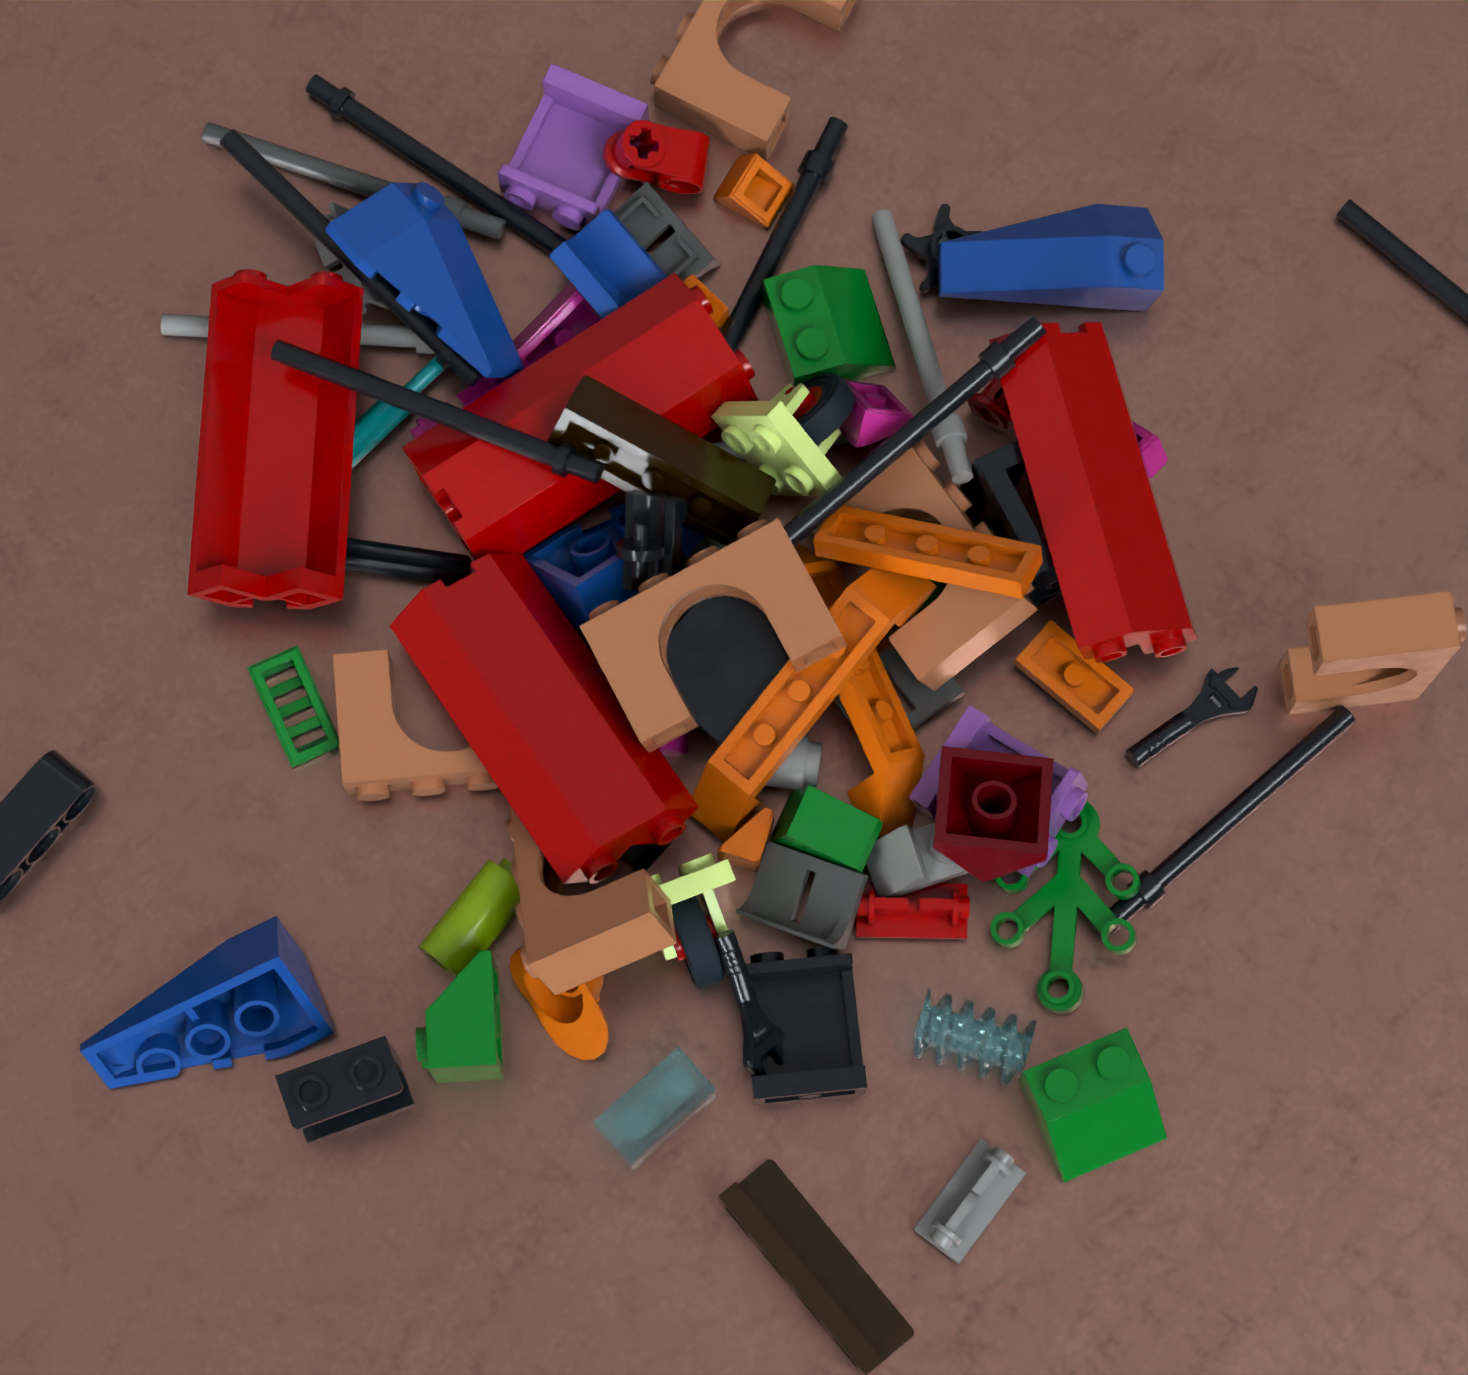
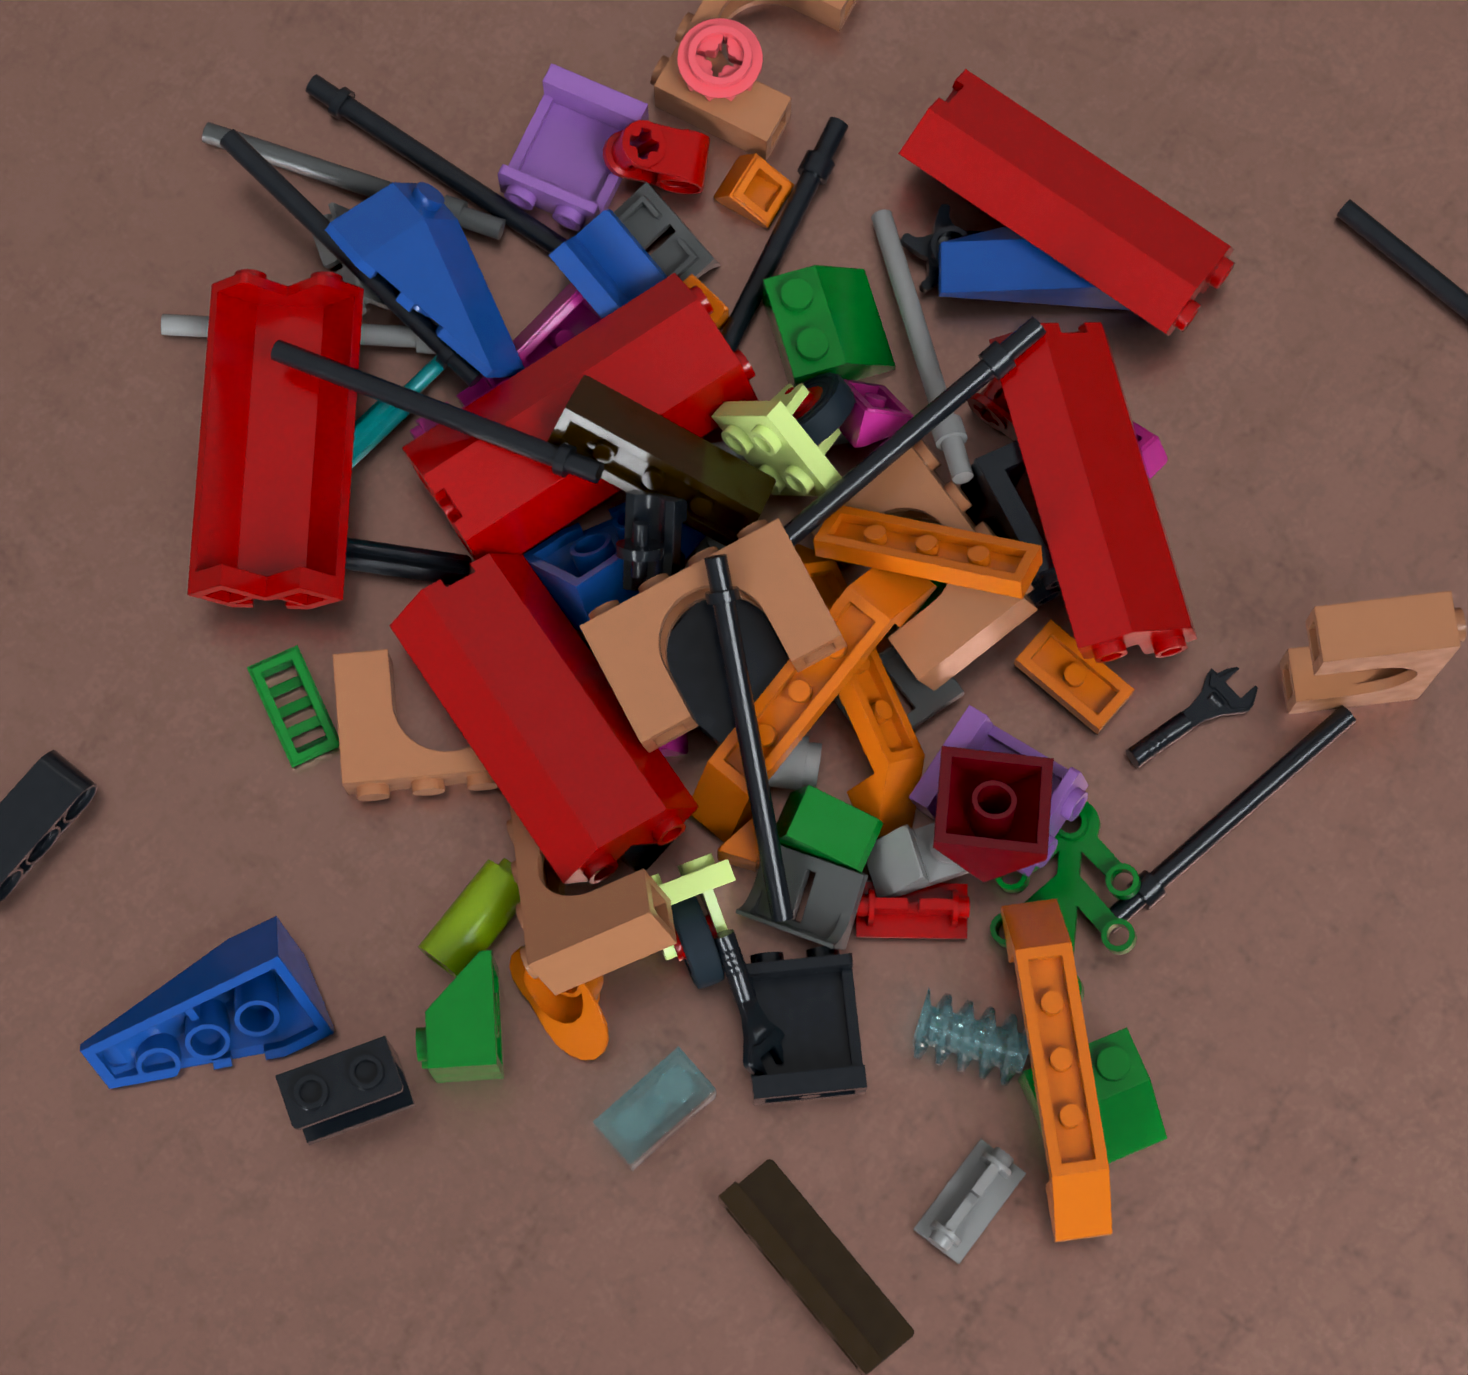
(705, 41): none -> coral gear
(723, 598): none -> black bar
(1060, 1069): none -> orange slope
(1069, 203): none -> red panel

